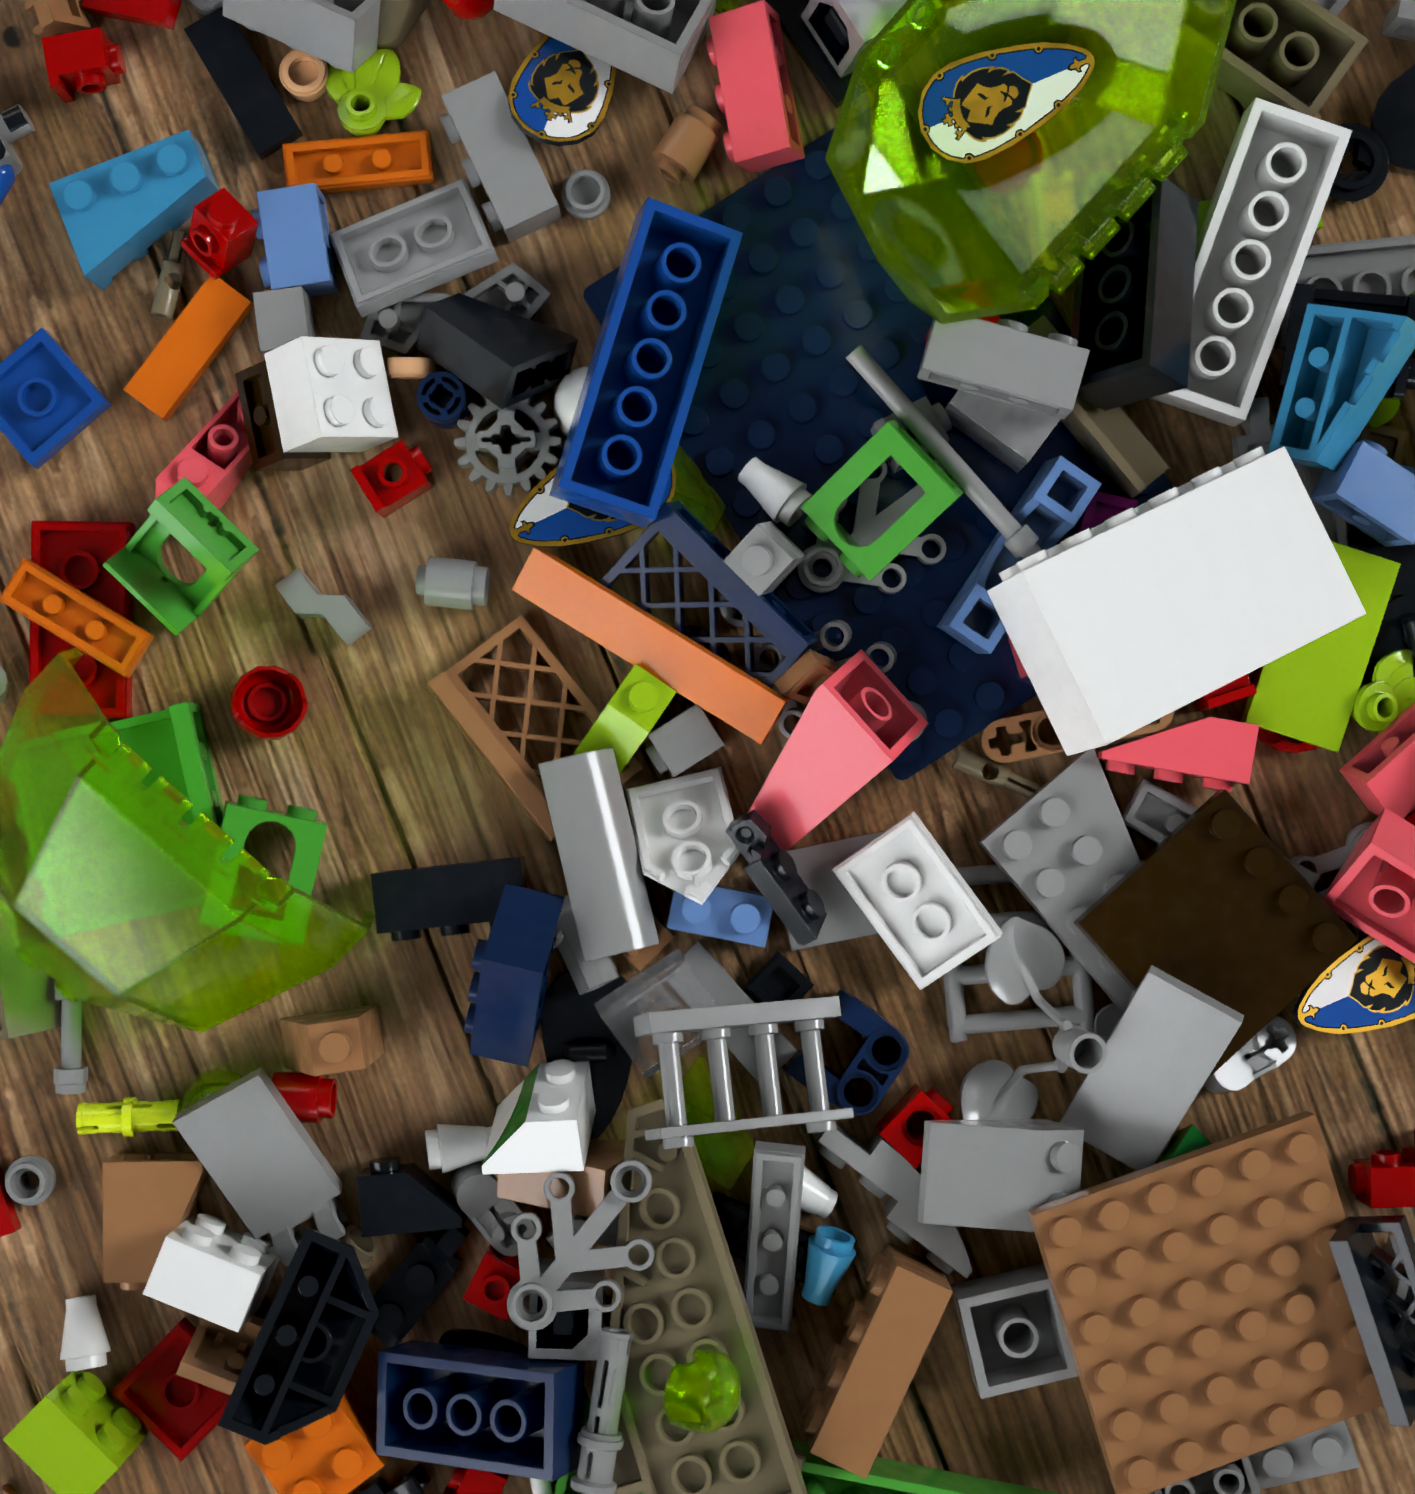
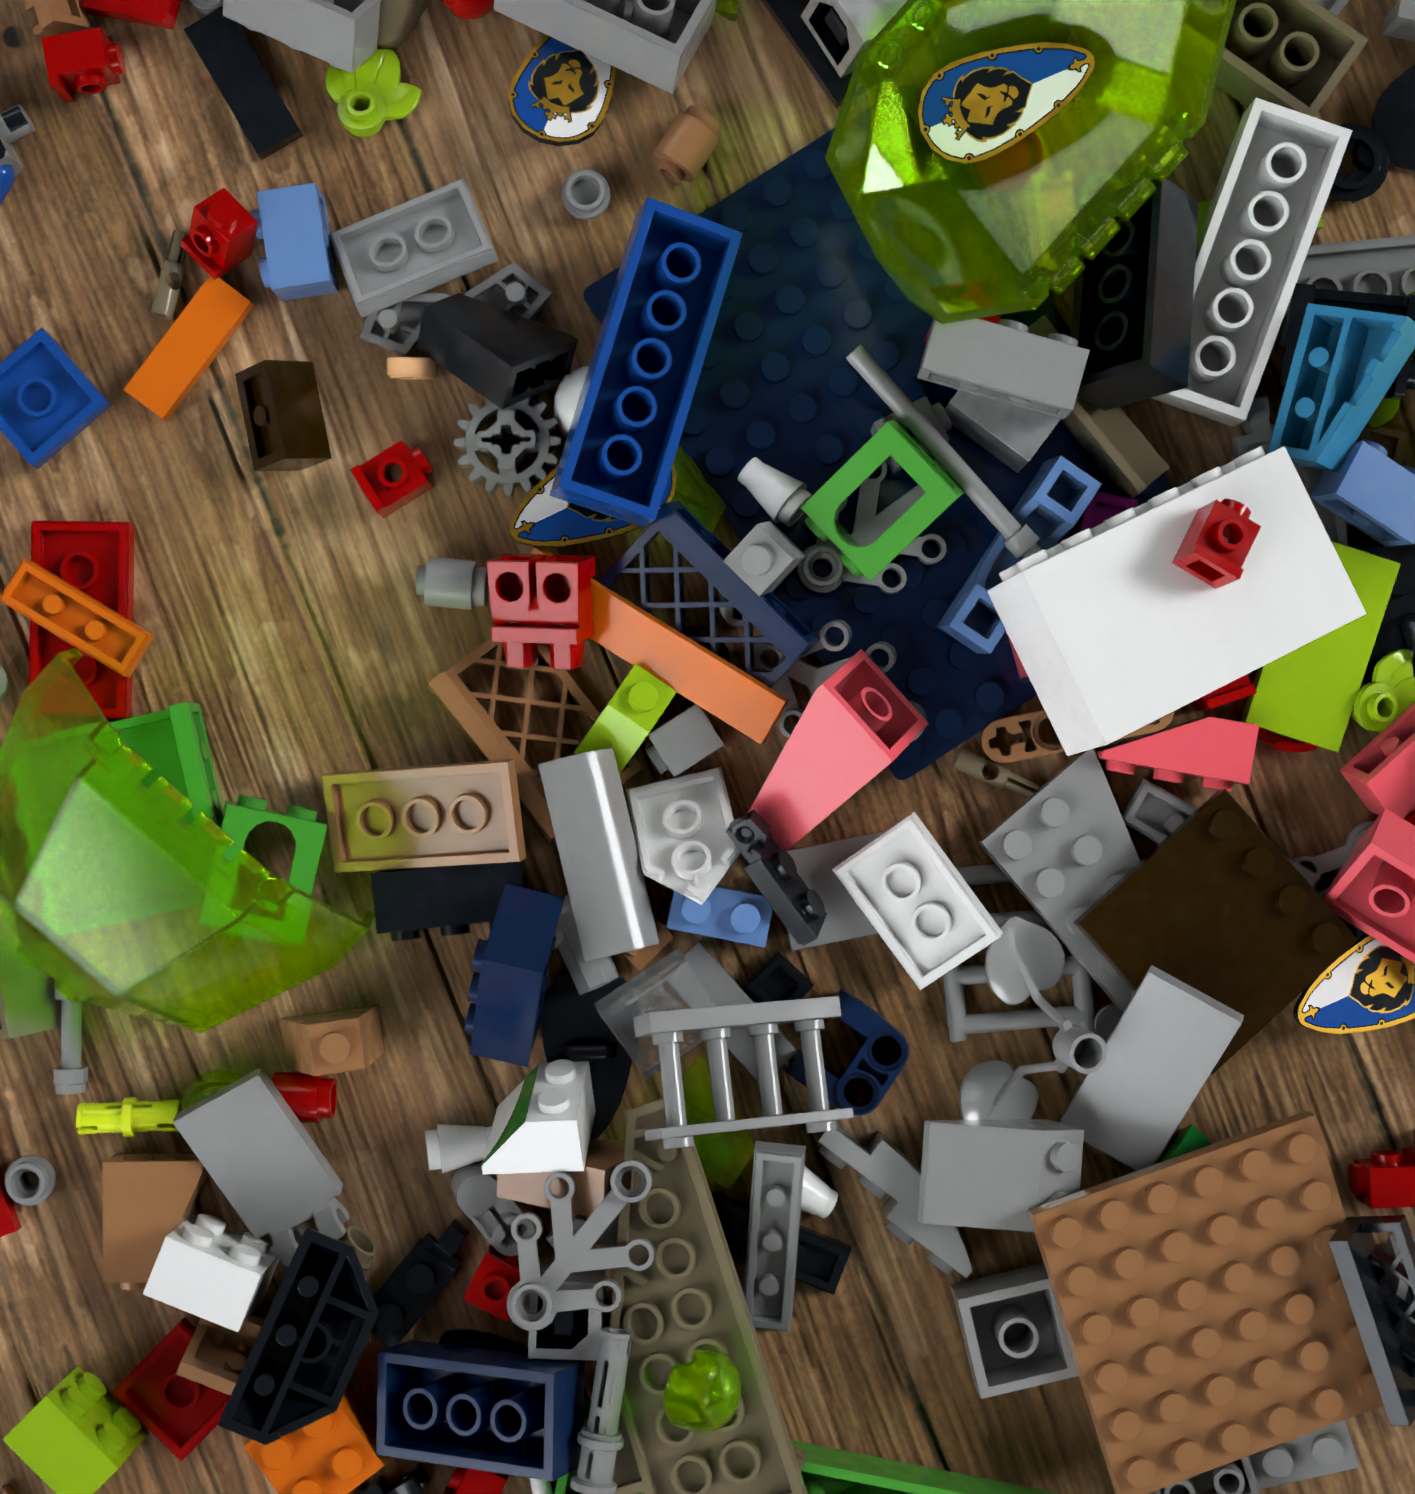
(84, 1335): white cone -> none
(132, 202): dark azure wedge -> none
(204, 533): bright green panel -> none
(214, 457): coral slope -> none
(268, 703): red hair -> none
(283, 316): light grey brick -> none
(303, 76): light nougat tile -> none
(331, 395): white brick -> none
(337, 609): light grey piece -> none
(361, 162): orange tile -> none
(403, 1200): black slope -> none
(424, 816): none -> medium nougat plate
(446, 408): dark blue wheel -> none
(499, 158): light grey brick -> none
(541, 602): none -> red hips
(754, 87): coral brick -> none
(806, 676): medium nougat tile -> none
(827, 1261): dark azure cone -> none
(875, 1359): medium nougat brick -> none
(893, 1124): red brick -> none
(1205, 550): none -> red brick
(1267, 1051): light grey piece -> none

